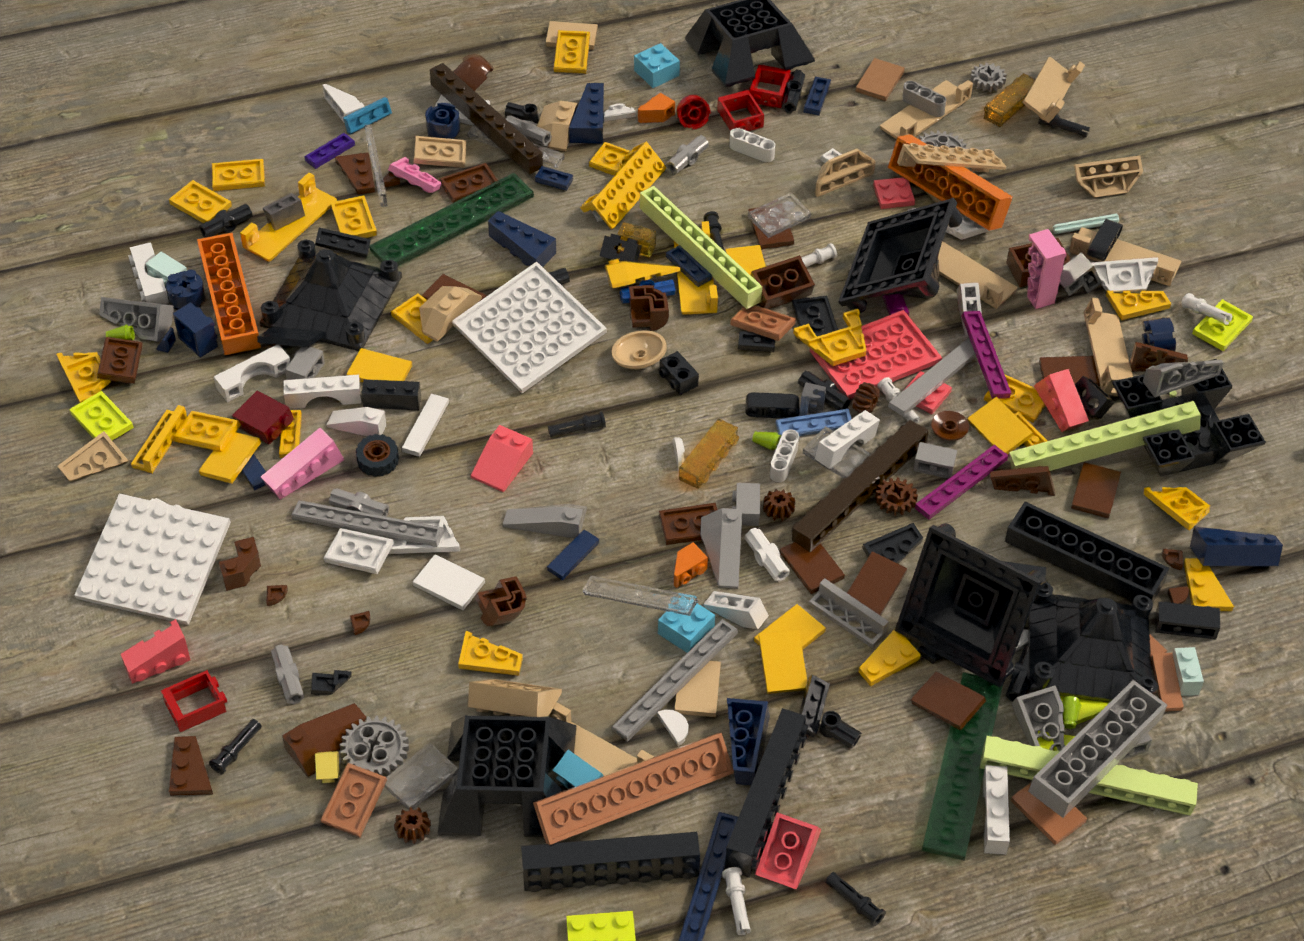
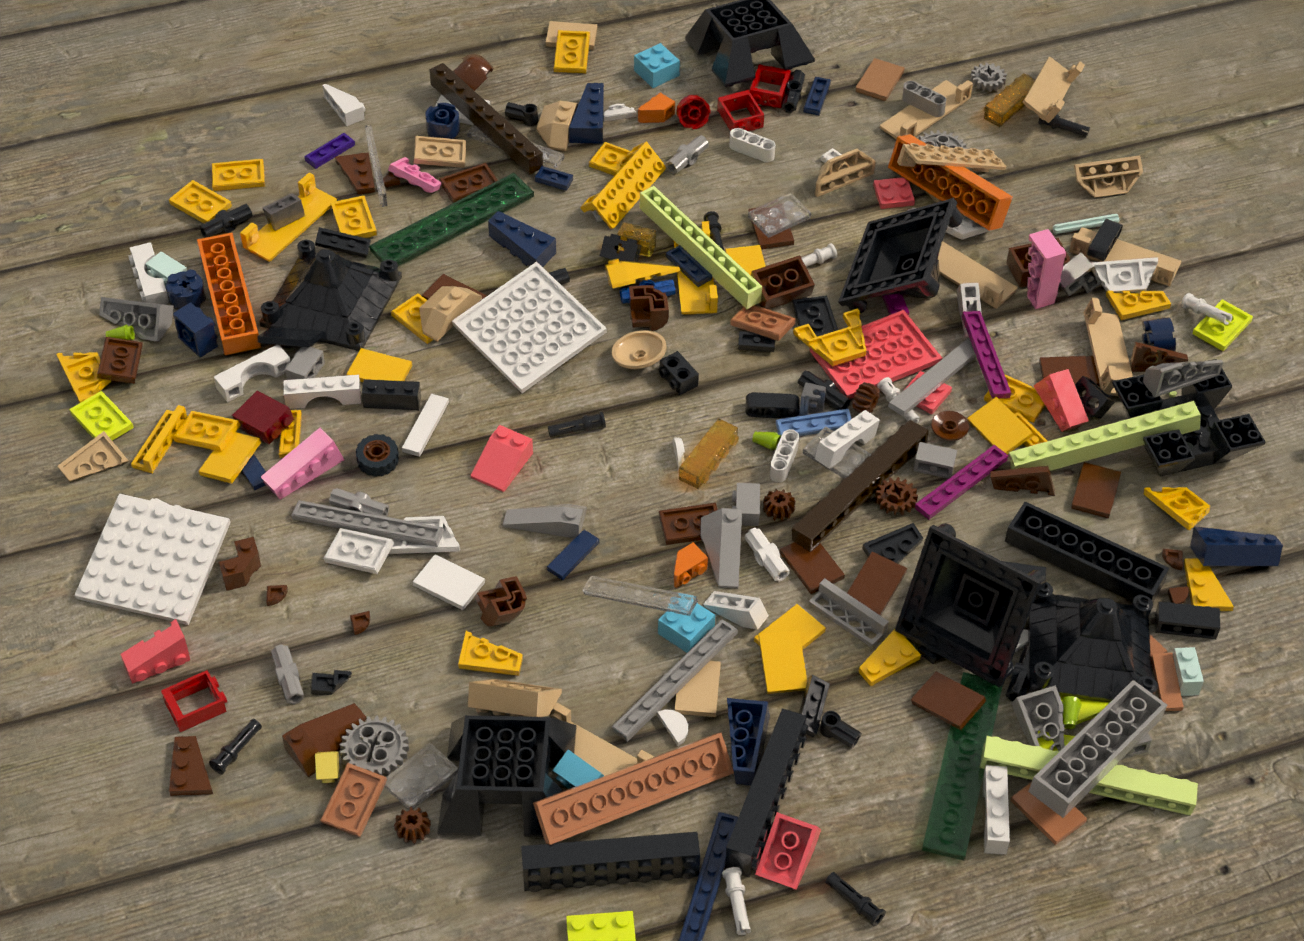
(167, 341): dark blue slope -> none
(359, 421): white slope -> none
(367, 115): dark azure tile -> none
(530, 130): light grey piece -> none

